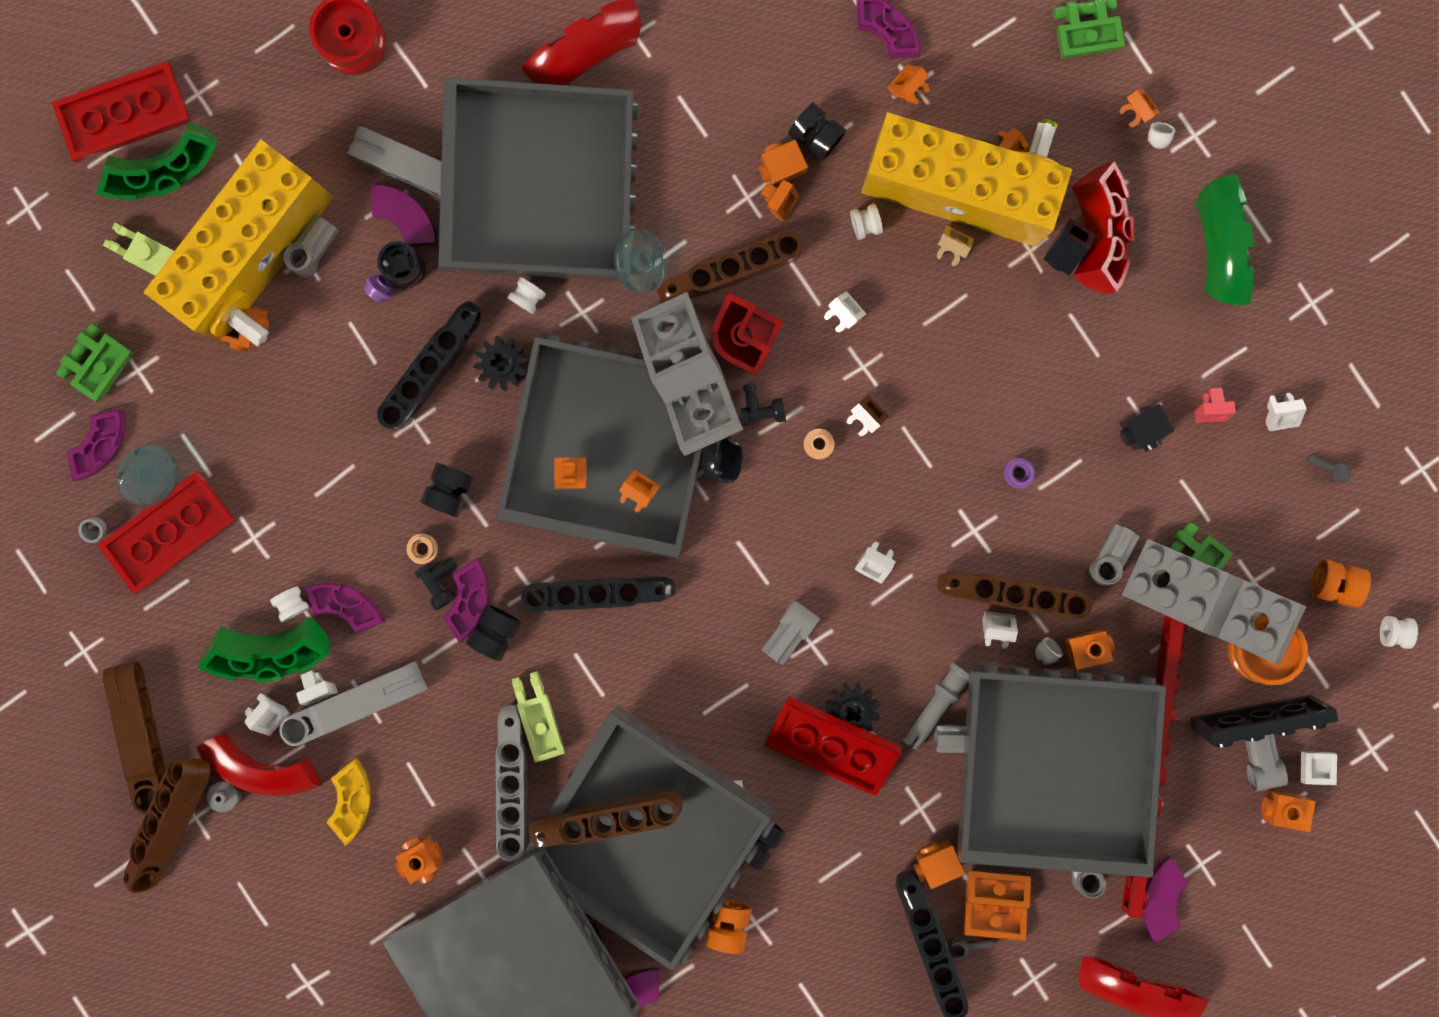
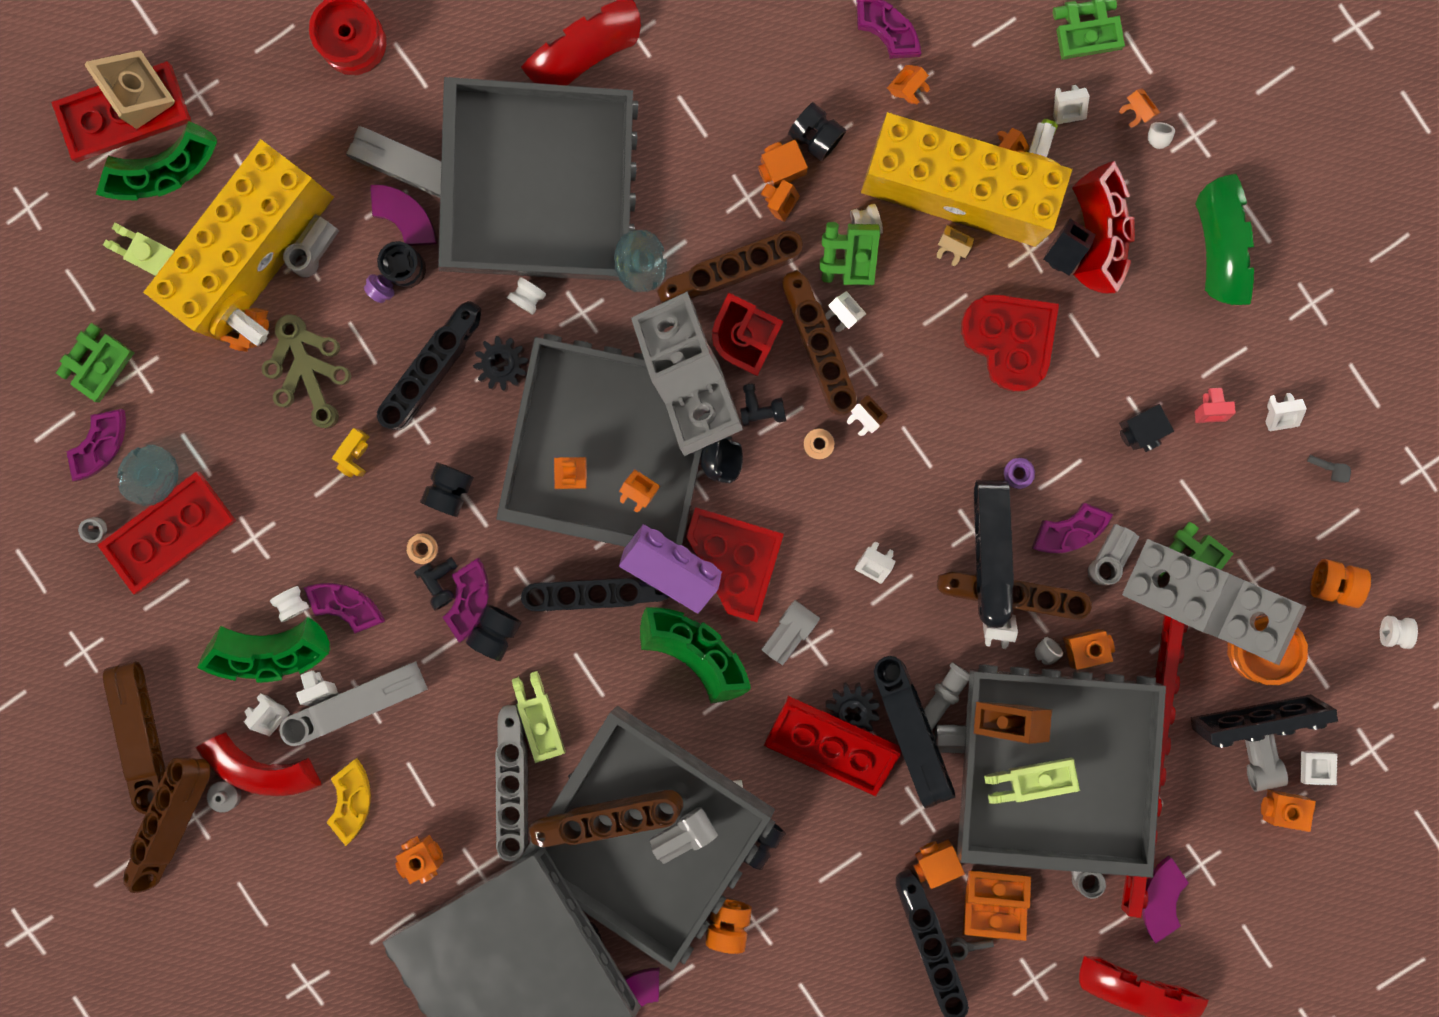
(131, 87): none -> tan slope
(304, 366): none -> olive plant
(351, 448): none -> yellow bracket
(670, 568): none -> medium lavender brick
(690, 832): none -> light grey piece
(698, 648): none -> green brick
(743, 555): none -> red plate
(802, 298): none -> reddish brown piece
(860, 253): none -> bright green plate
(913, 732): none -> black piece
(993, 552): none -> black piece
(1013, 337): none -> red plate
(1013, 722): none -> dark orange slope
(1035, 781): none -> yellowish green hinge
(1070, 105): none -> white tile
(1072, 533): none -> magenta tile

